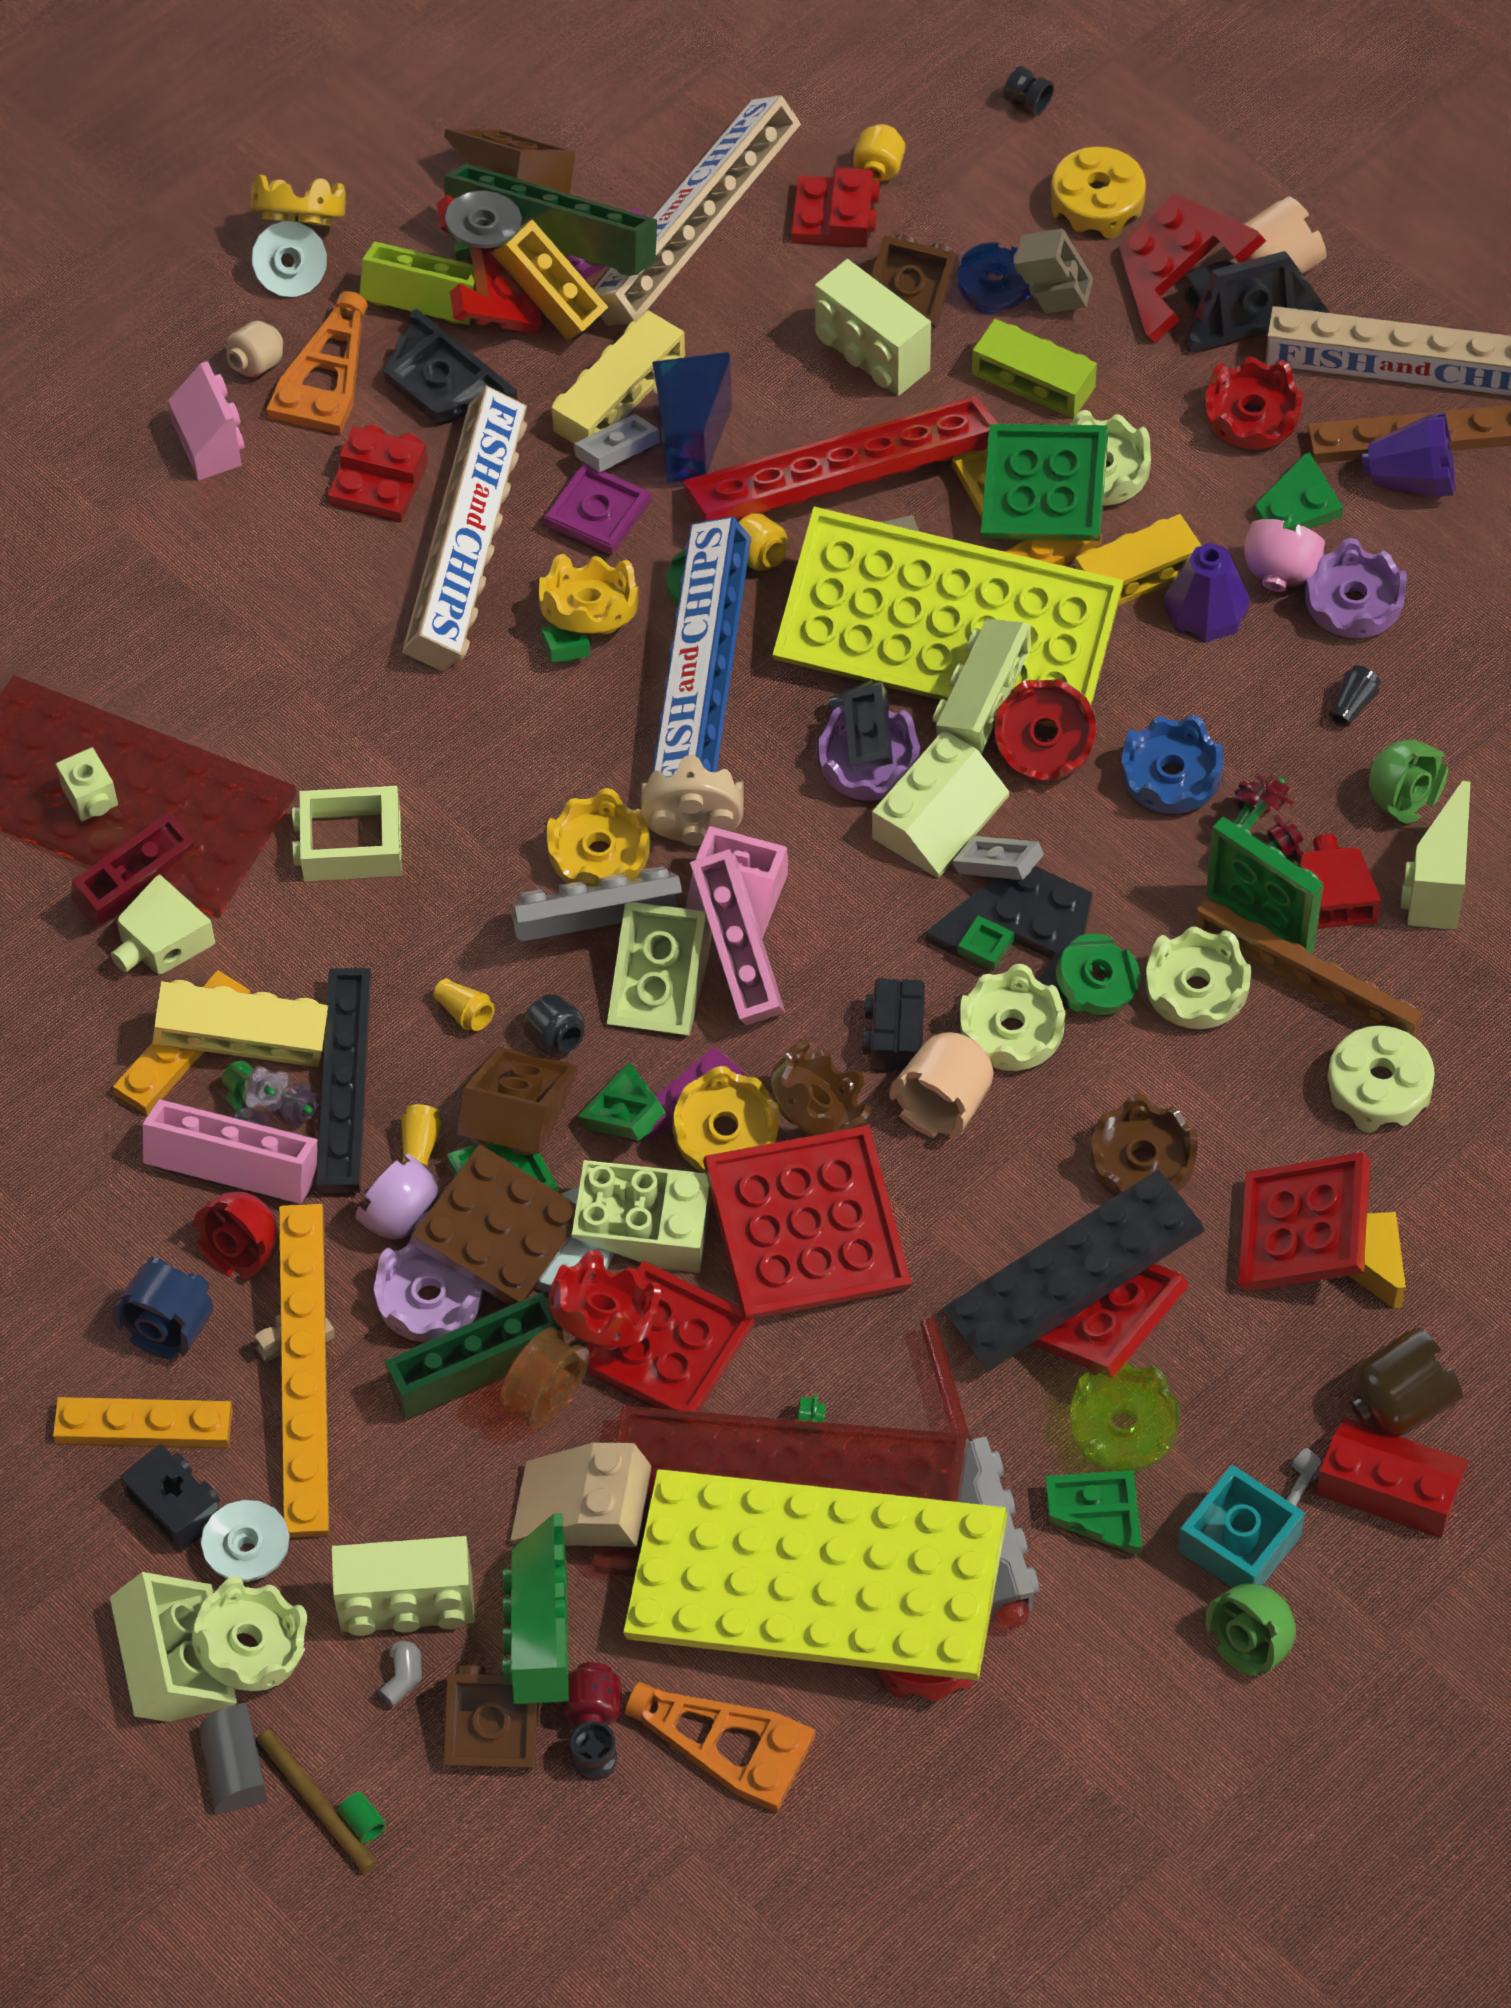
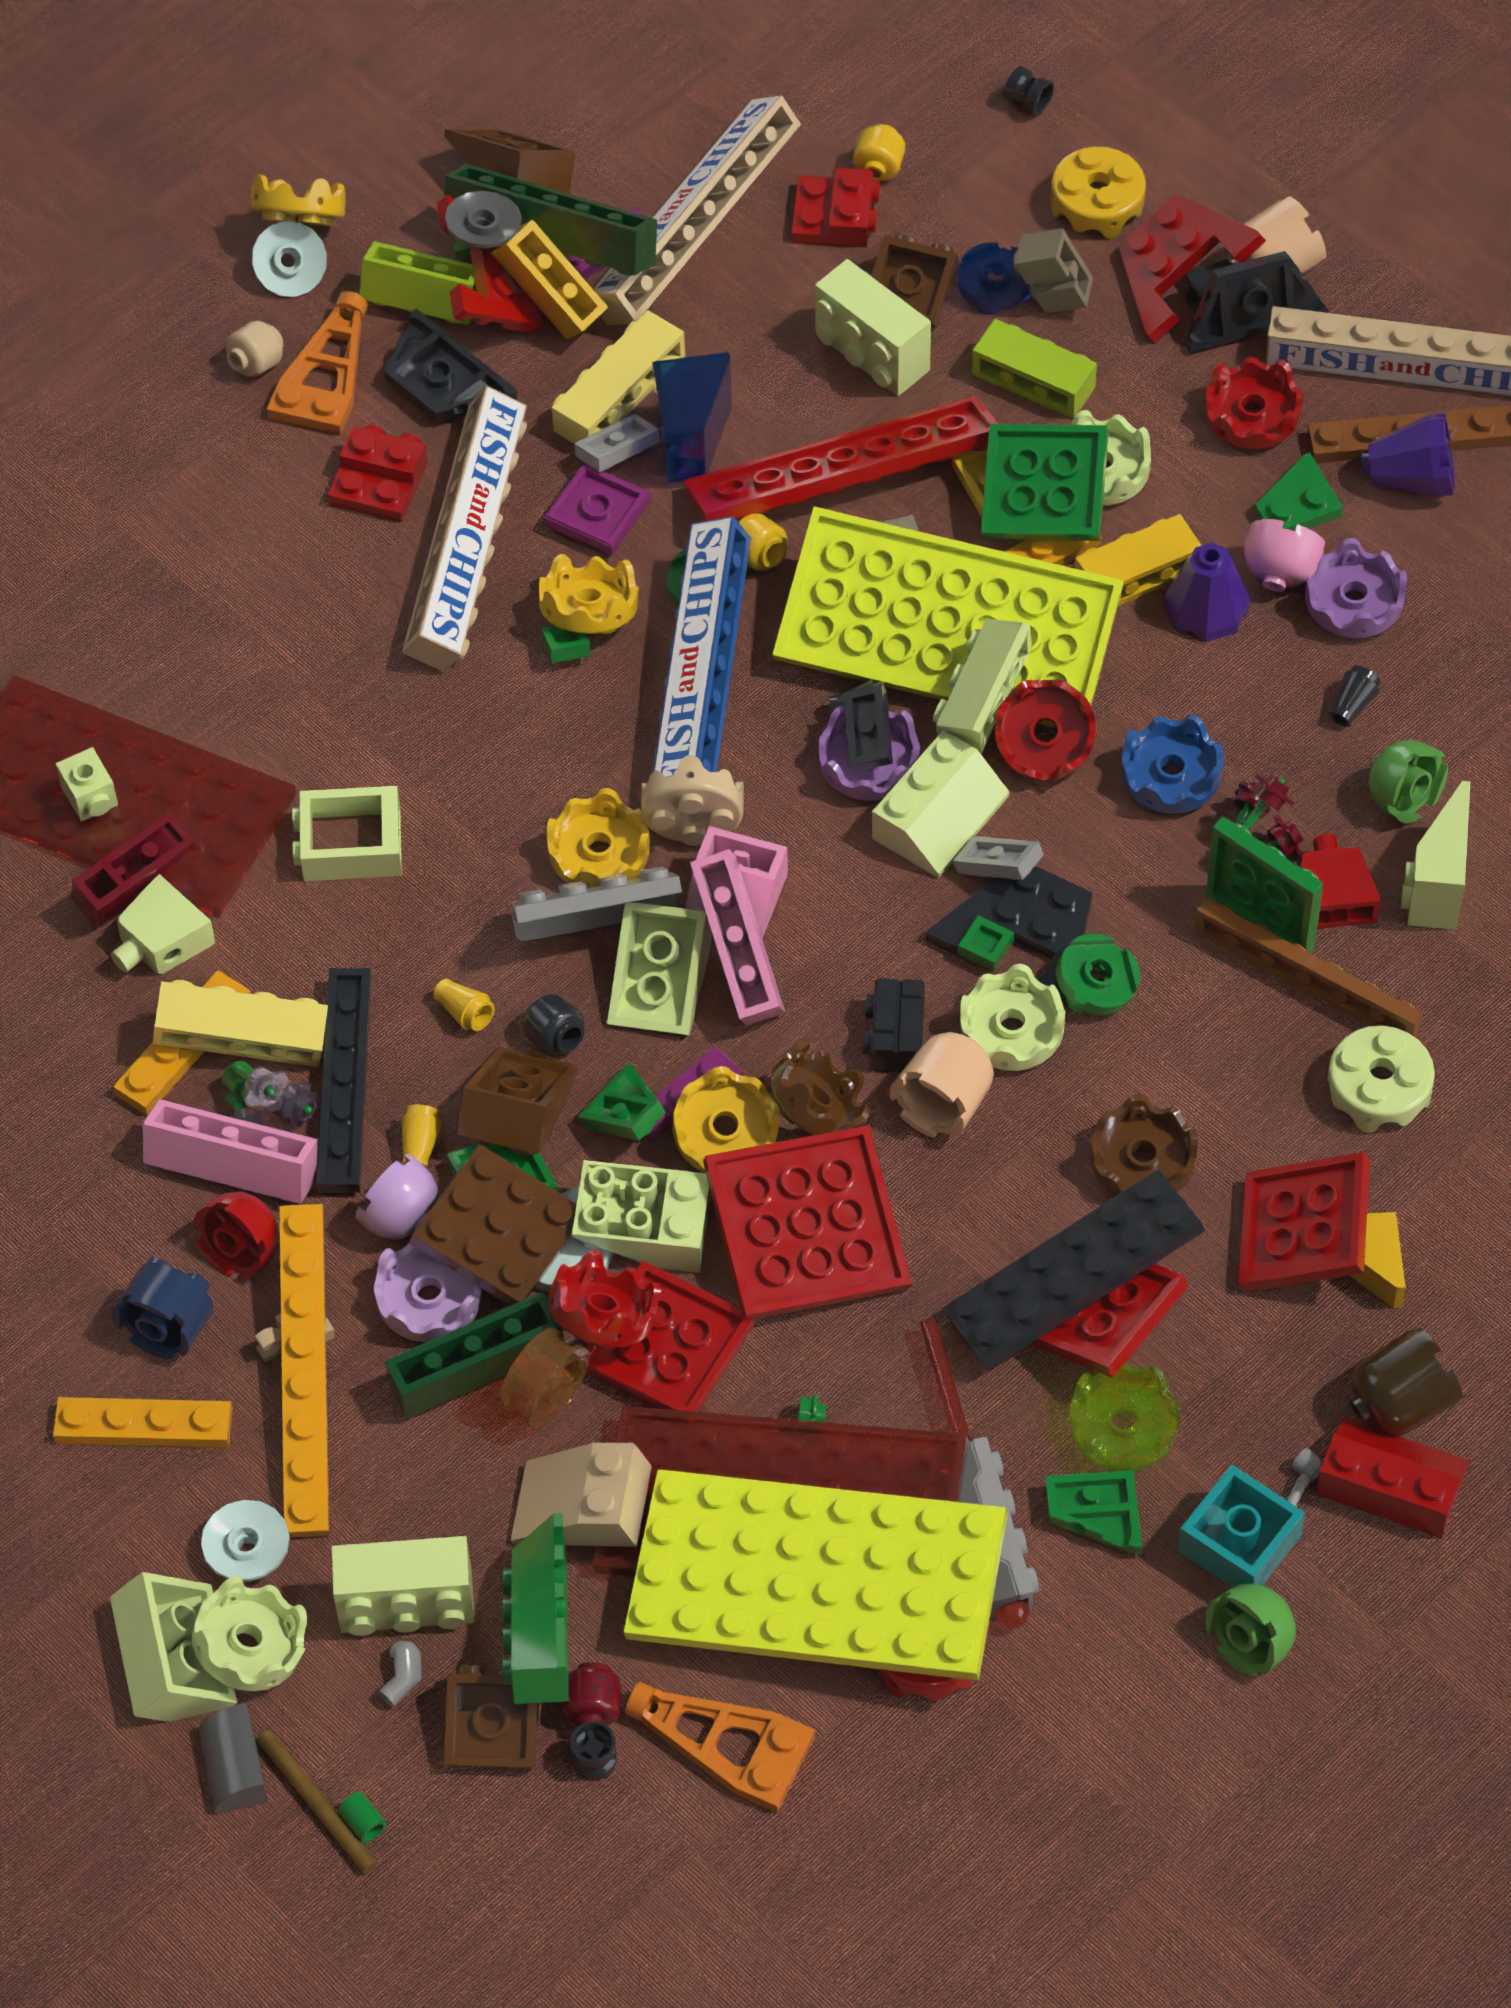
(170, 1496): black brick -> none
(207, 423): bright pink slope -> none
(1200, 955): yellowish green plate -> none

